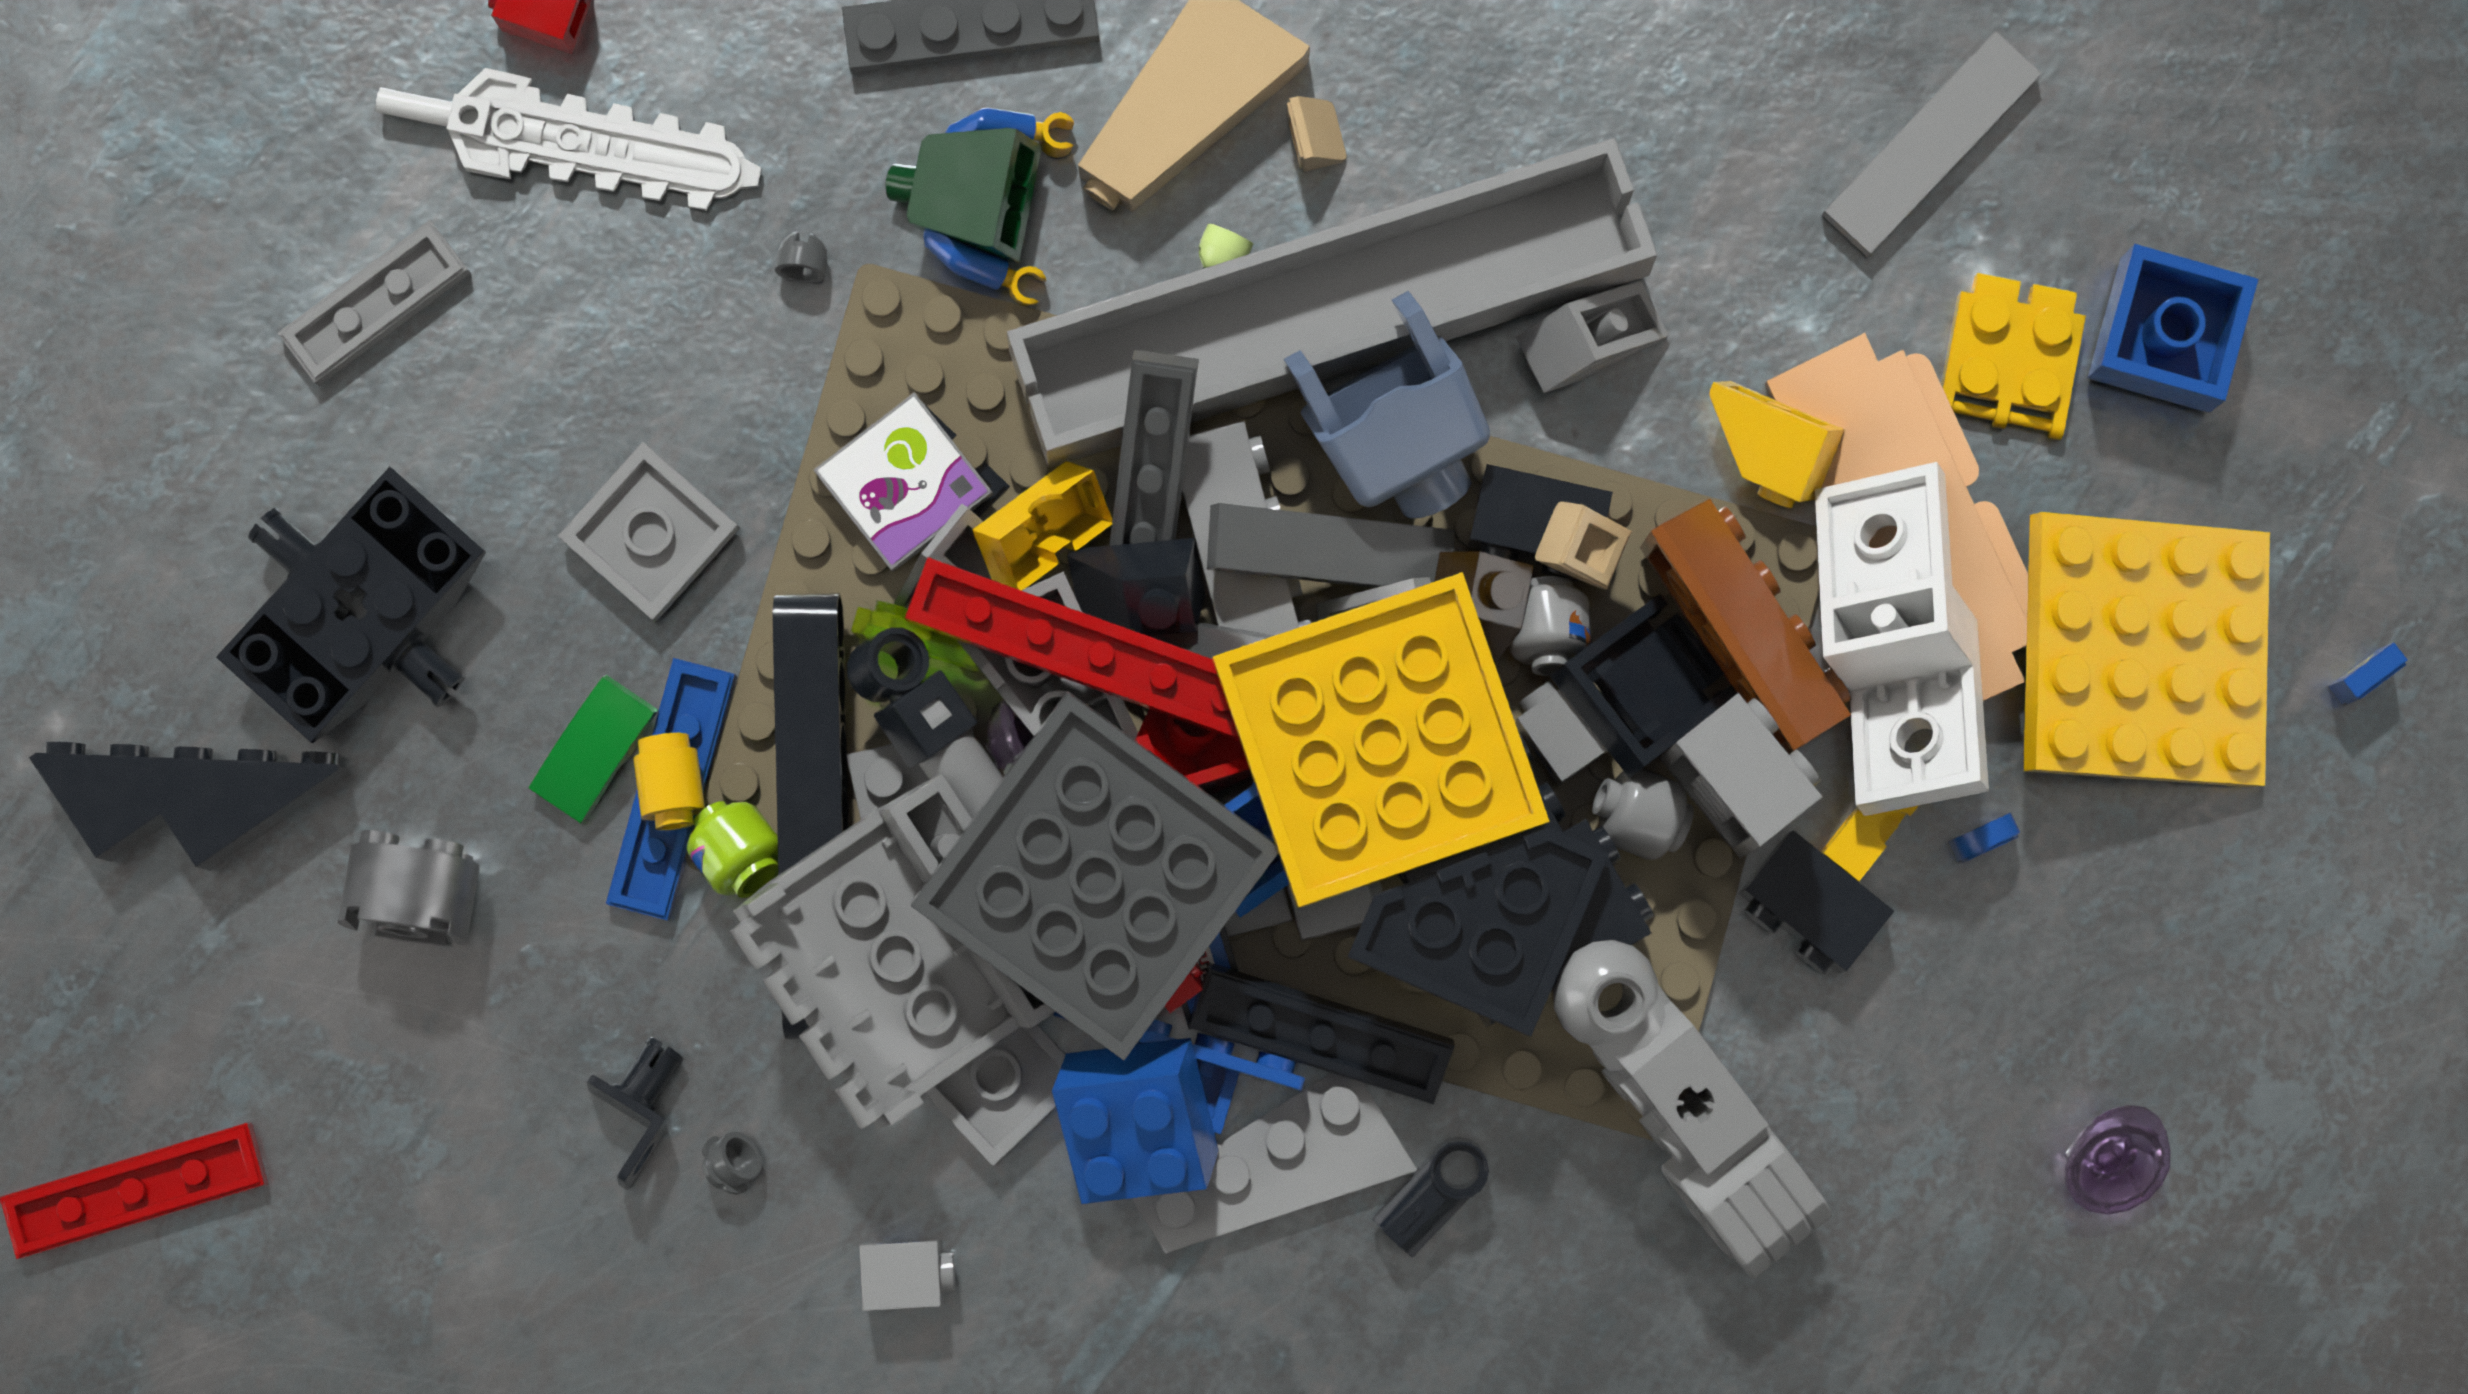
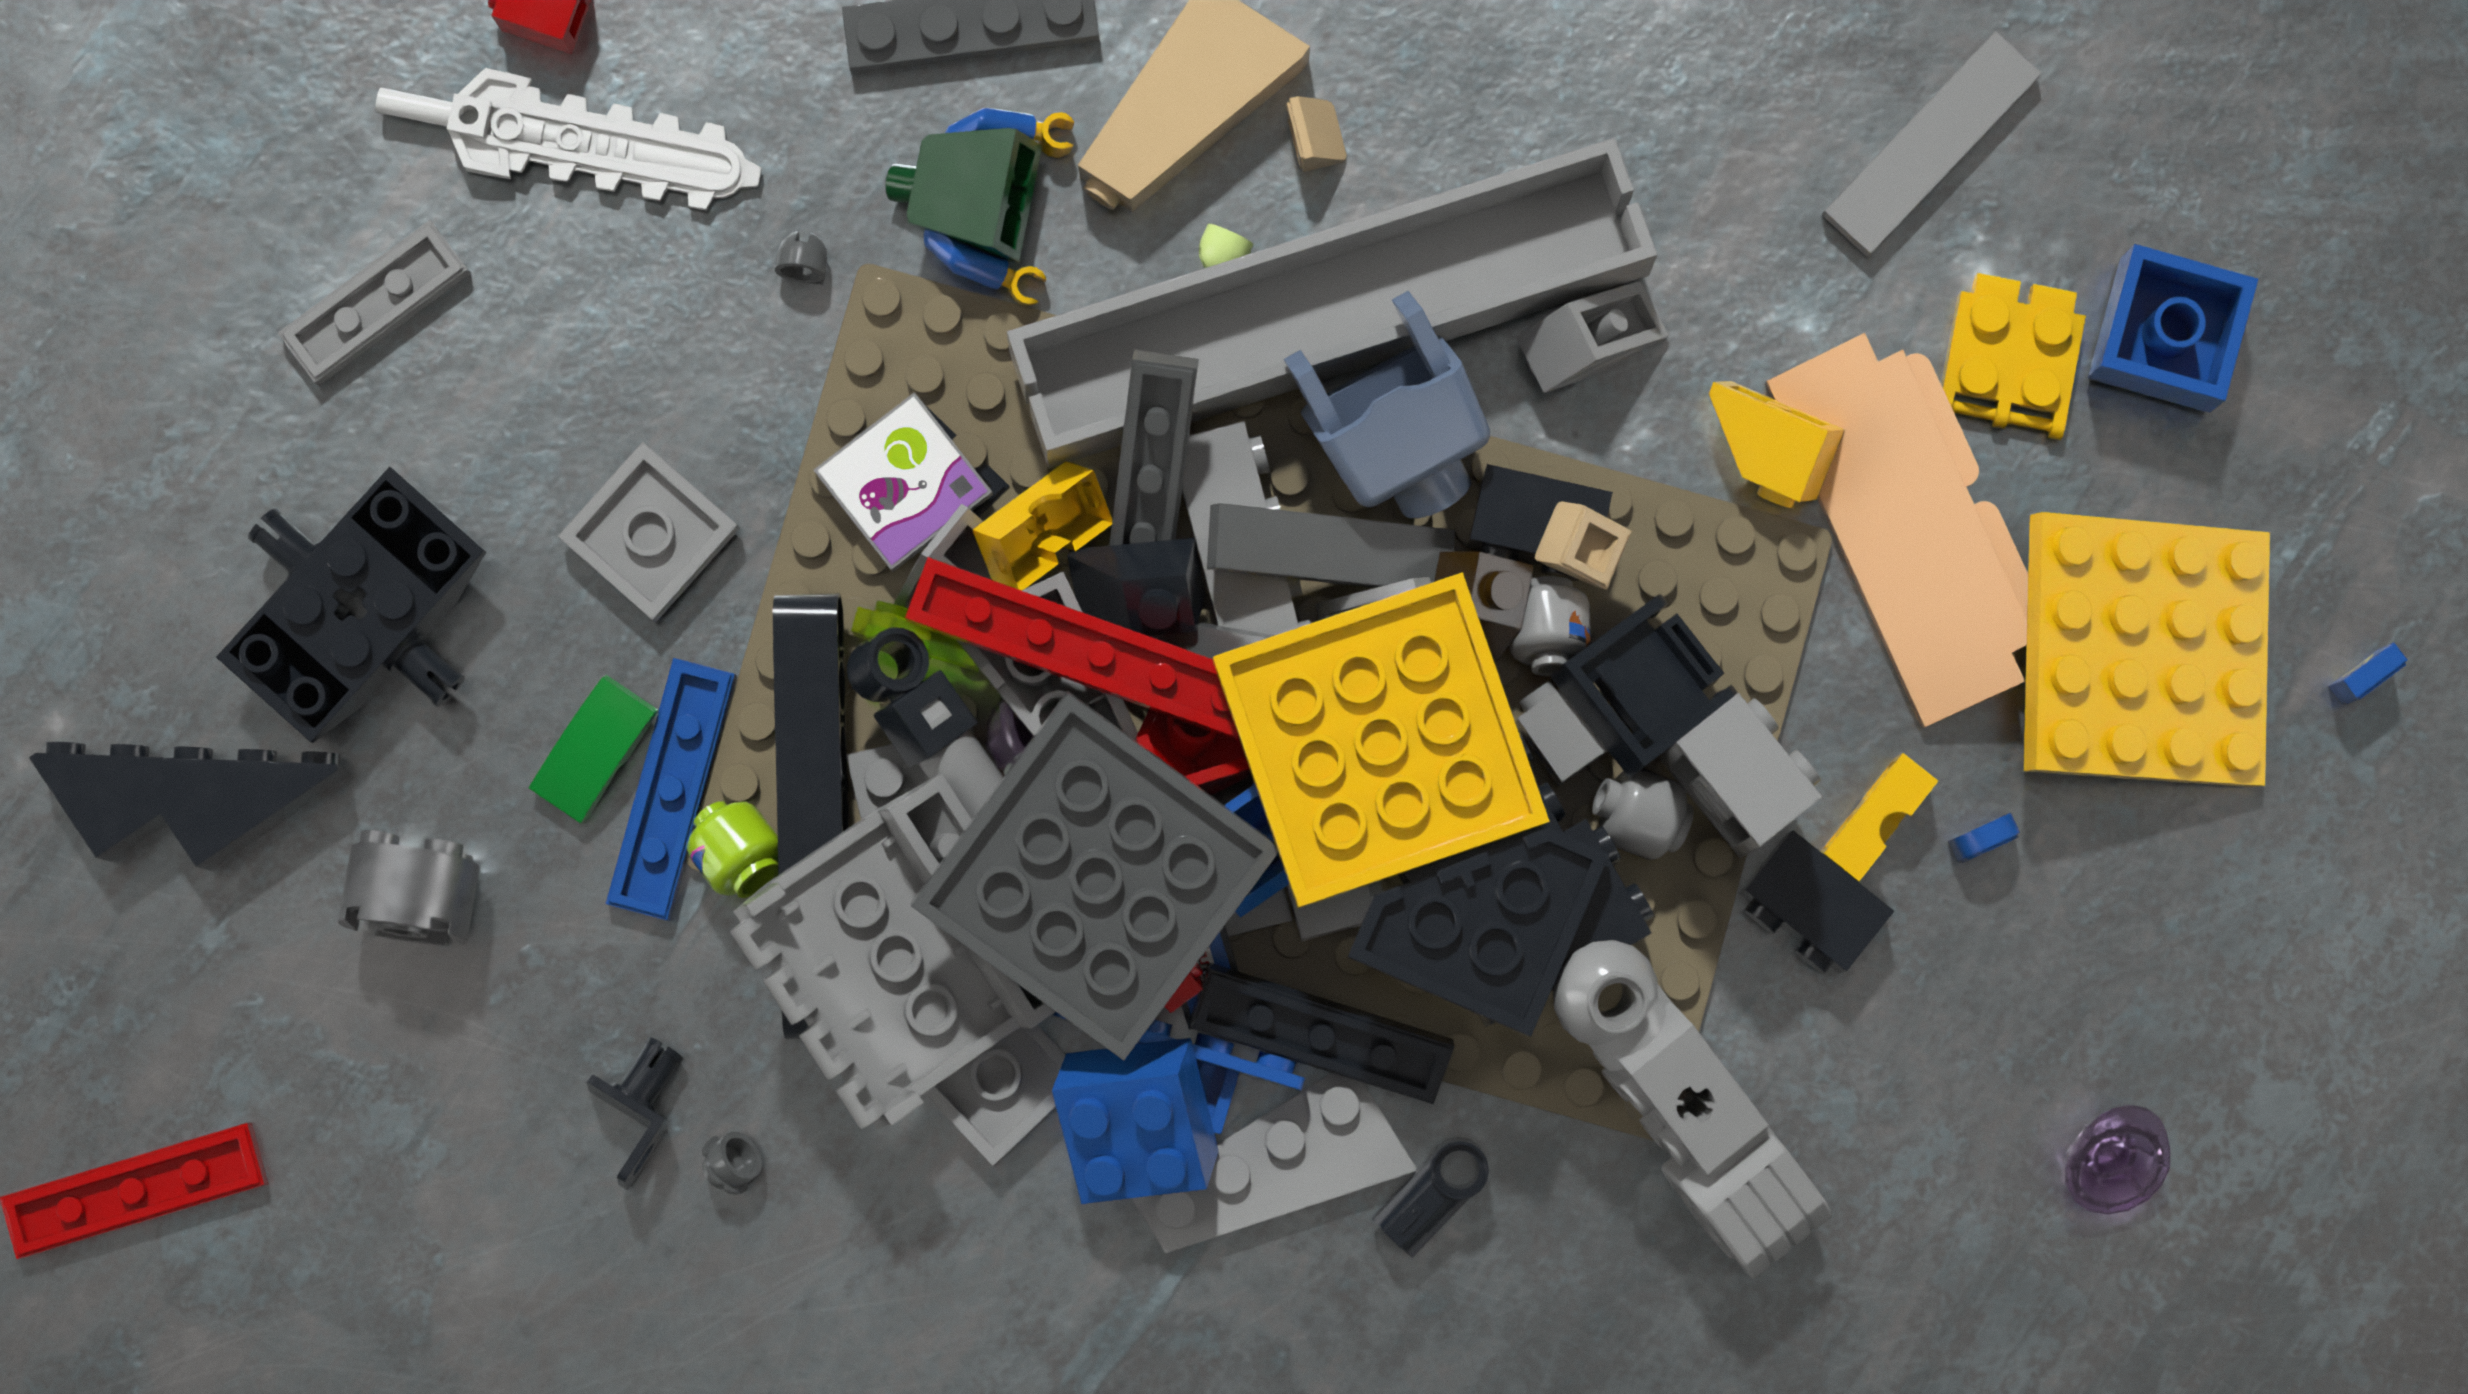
(668, 780): yellow brick -> none
(905, 1275): light grey brick -> none
(1742, 623): dark orange slope -> none
(1901, 639): white bracket -> none

